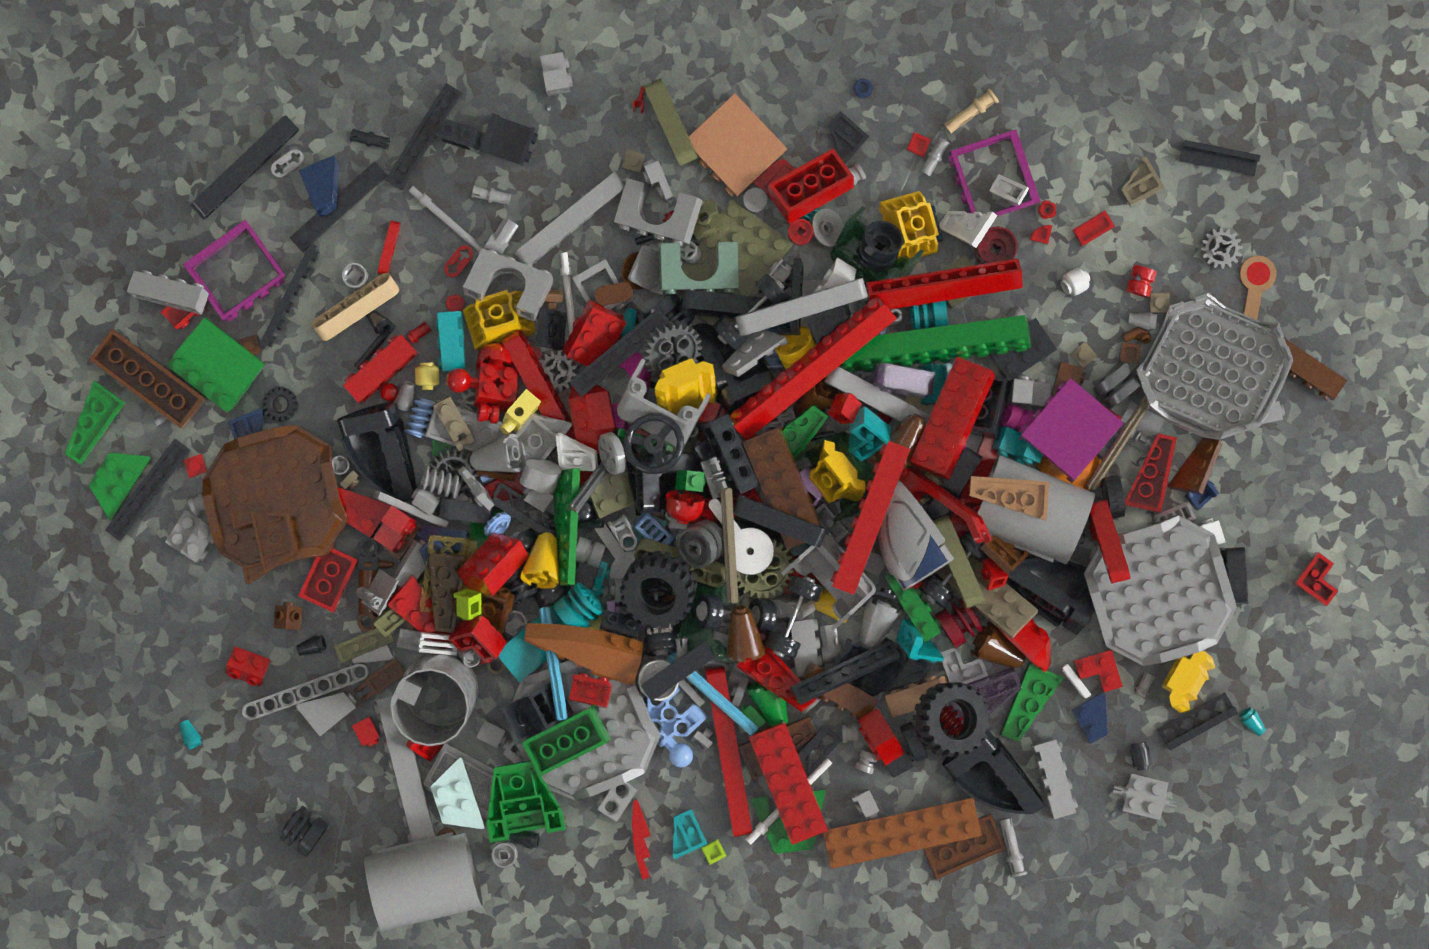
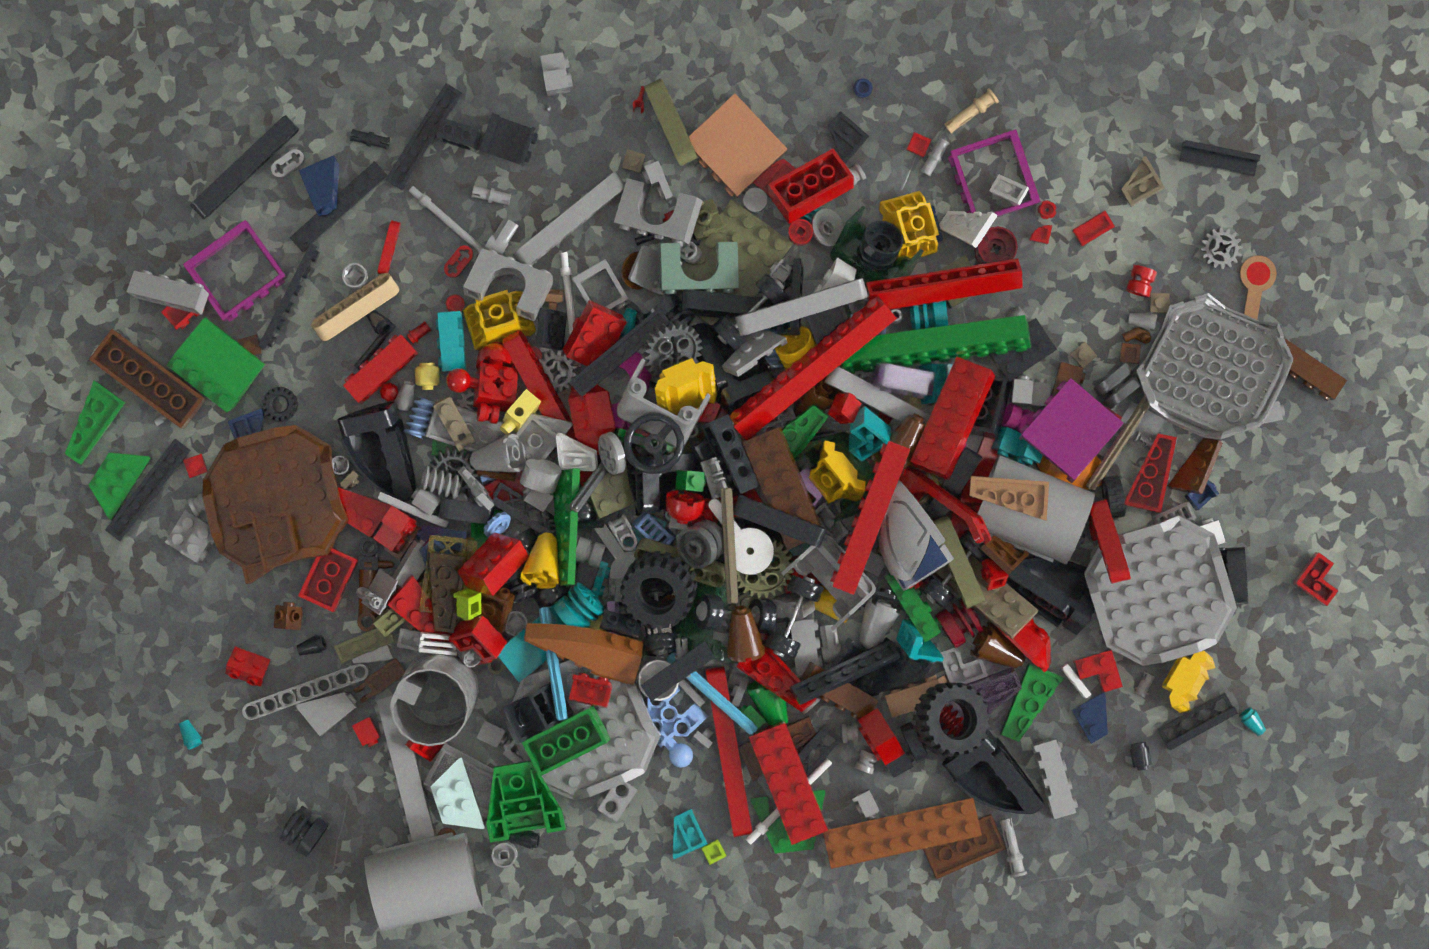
(613, 294): reddish brown tile -> none
(640, 831): red slope -> none
(1075, 282): white head -> none
(1145, 797): light grey plate -> none

